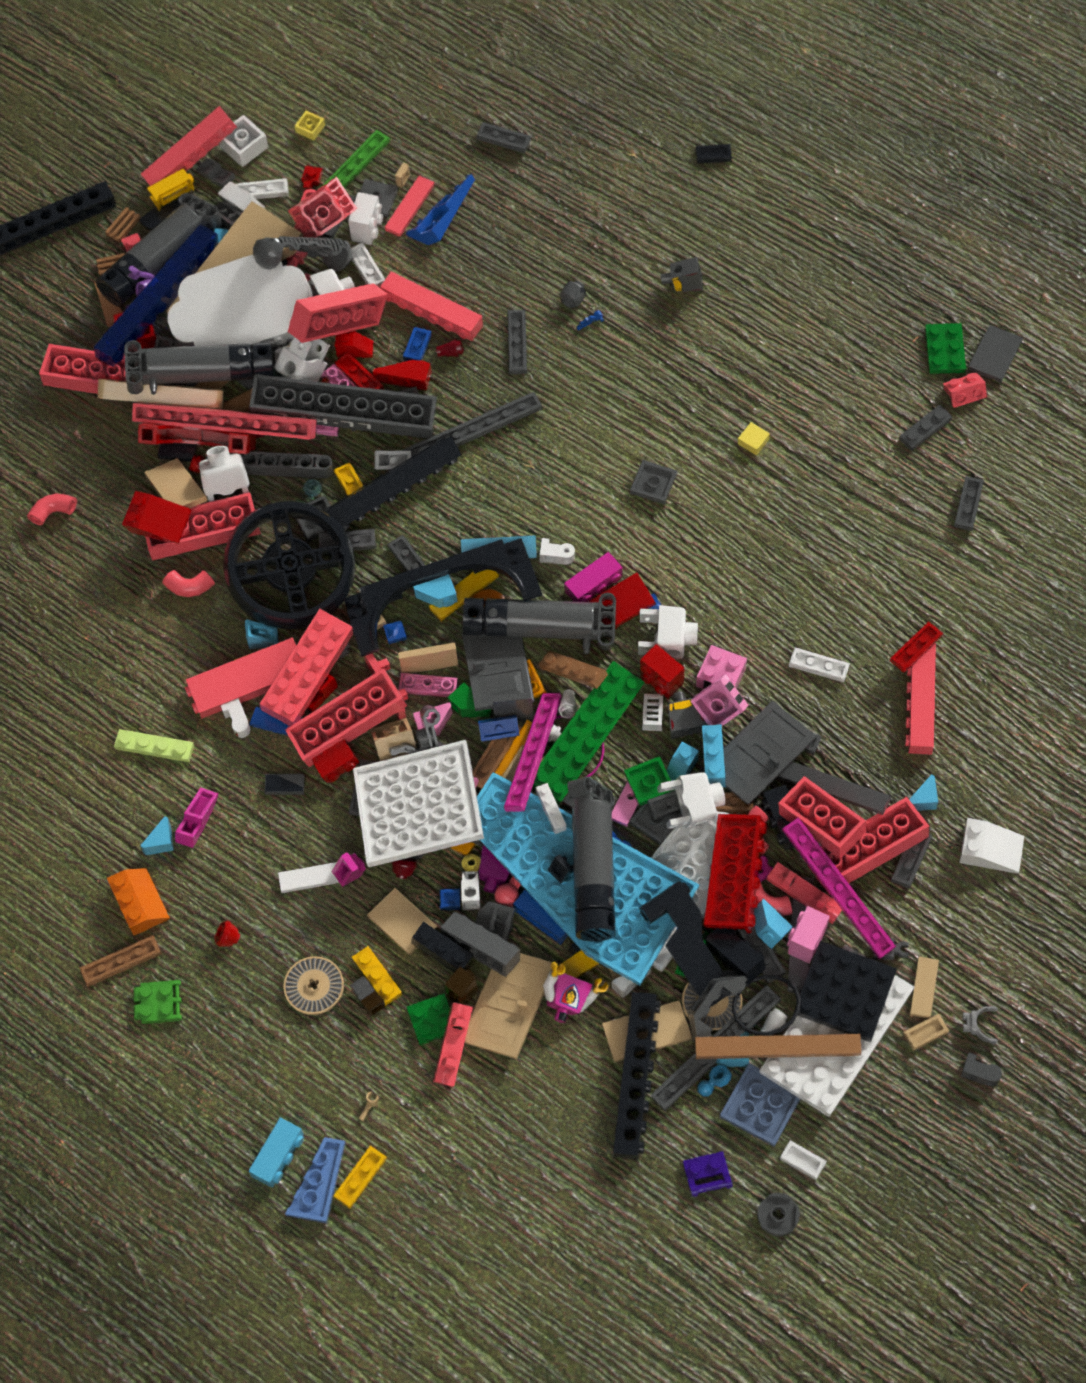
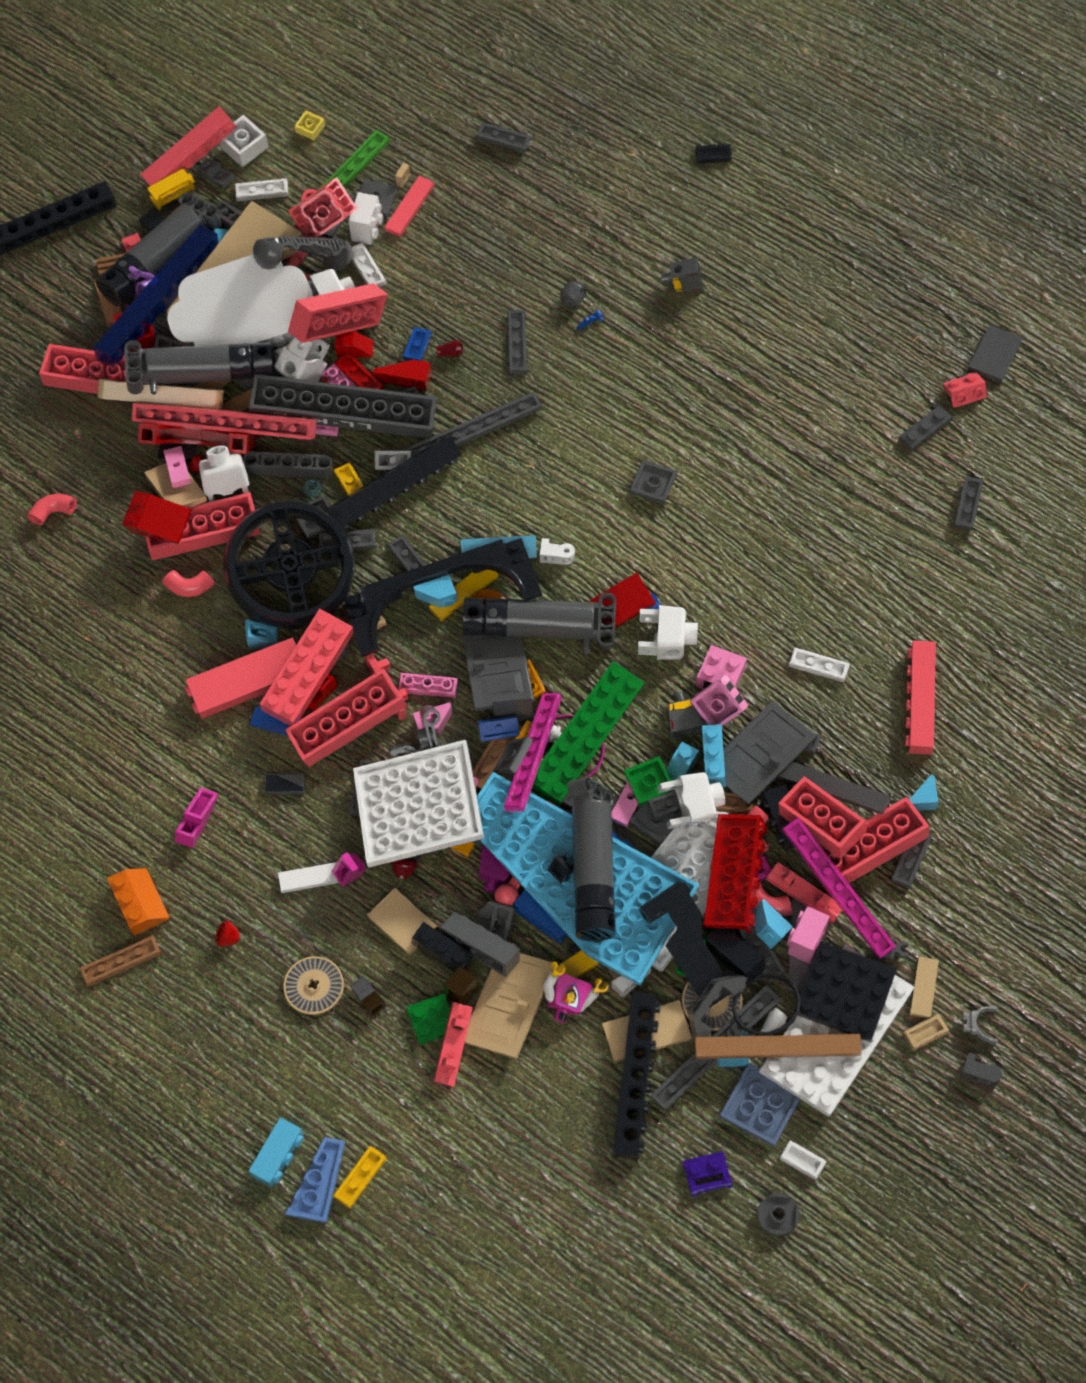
(120, 224): medium nougat tile -> none
(154, 745): yellowish green plate -> none
(157, 1002): bright green plate -> none
(159, 839): medium azure slope -> none
(177, 467): none -> bright pink tile
(237, 197): white slope -> none
(239, 720): white leg -> none
(311, 177): red plate -> none
(335, 761): red brick -> none
(370, 1103): tan hand -> none
(376, 975): yellow plate -> none
(392, 735): tan slope -> none
(395, 632): blue tile -> none
(428, 658): tan tile -> none
(432, 306): coral brick -> none
(439, 217): blue wedge -> none
(449, 899): blue tile -> none
(463, 703): green slope -> none
(470, 890): white leg -> none
(471, 857): light yellow plate -> none
(512, 756): none -> dark grey tile
(551, 808): white piece -> none
(568, 704): white cone -> none
(573, 669): medium nougat plate -> none
(594, 579): dark pink brick -> none
(648, 724): white slope -> none
(661, 671): red brick -> none
(718, 1076): dark azure plate -> none
(753, 438): light yellow piece -> none
(916, 647): red tile -> none
(945, 348): green plate -> none
(991, 846): white slope -> none

